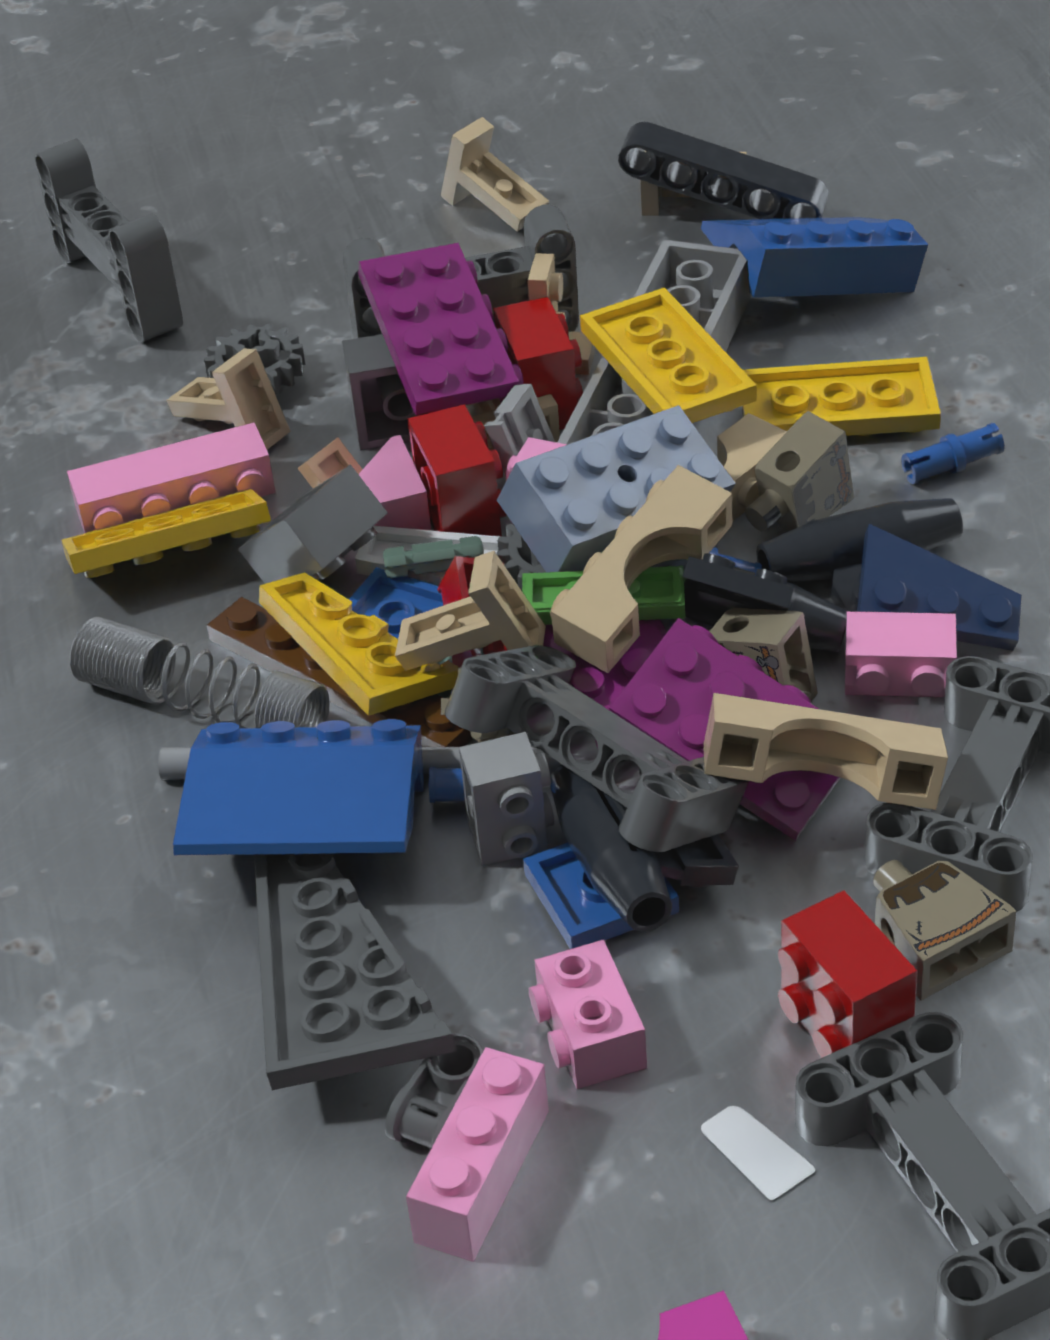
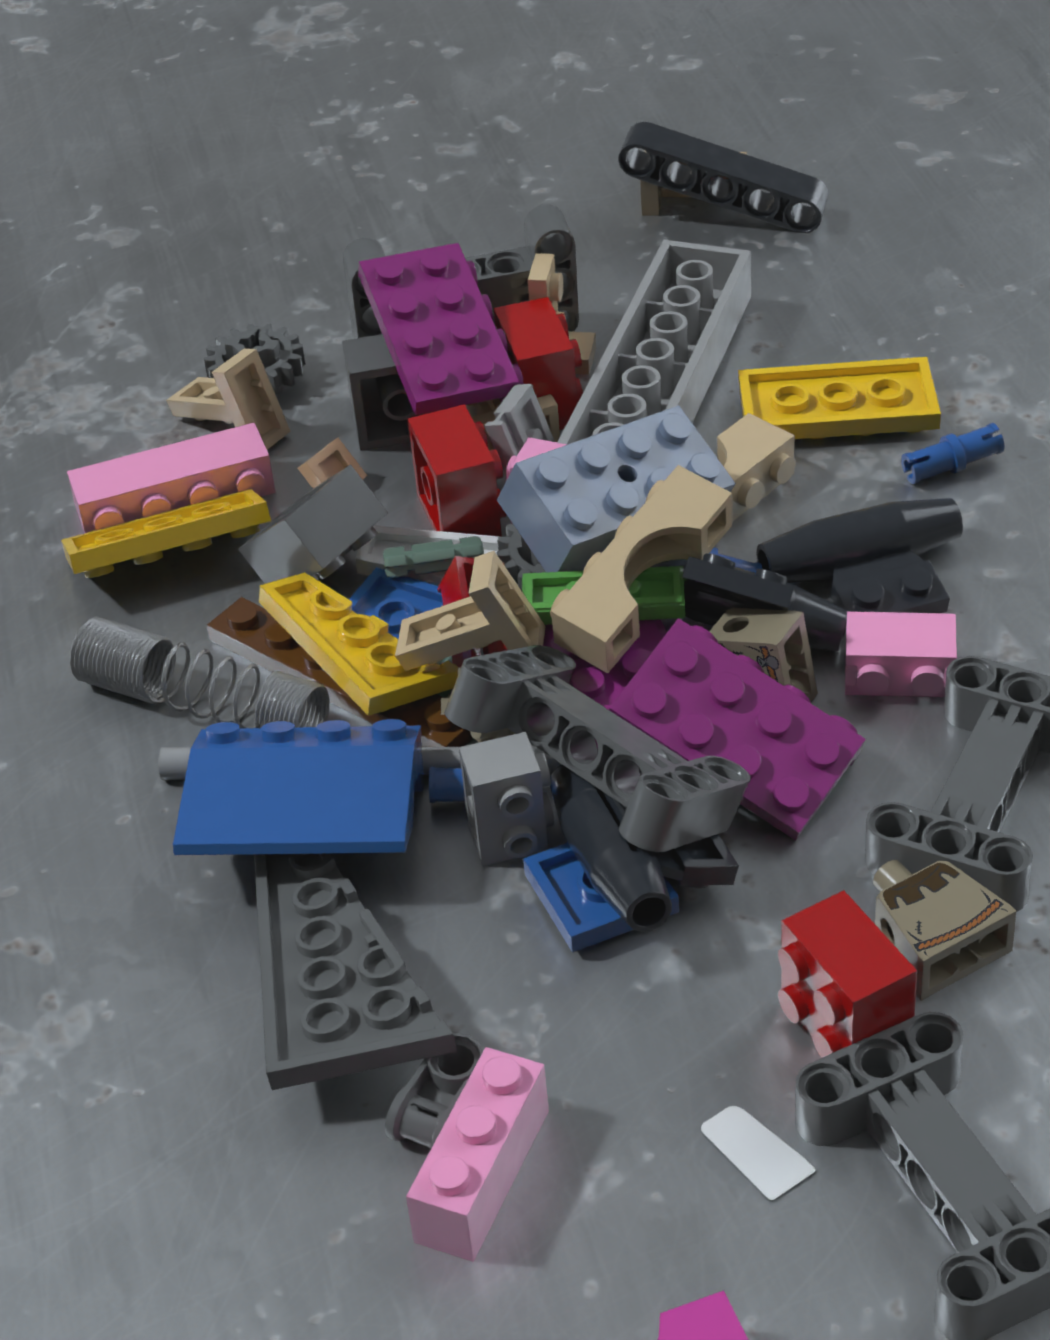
(128, 253): dark grey beam -> none
(397, 487): bright pink slope -> none
(479, 173): tan bracket -> none
(589, 1015): bright pink brick -> none
(668, 356): yellow plate -> none
(802, 476): dark tan torso -> none
(824, 254): blue piece -> none
(885, 757): tan arch -> none
(913, 580): dark blue wing -> none

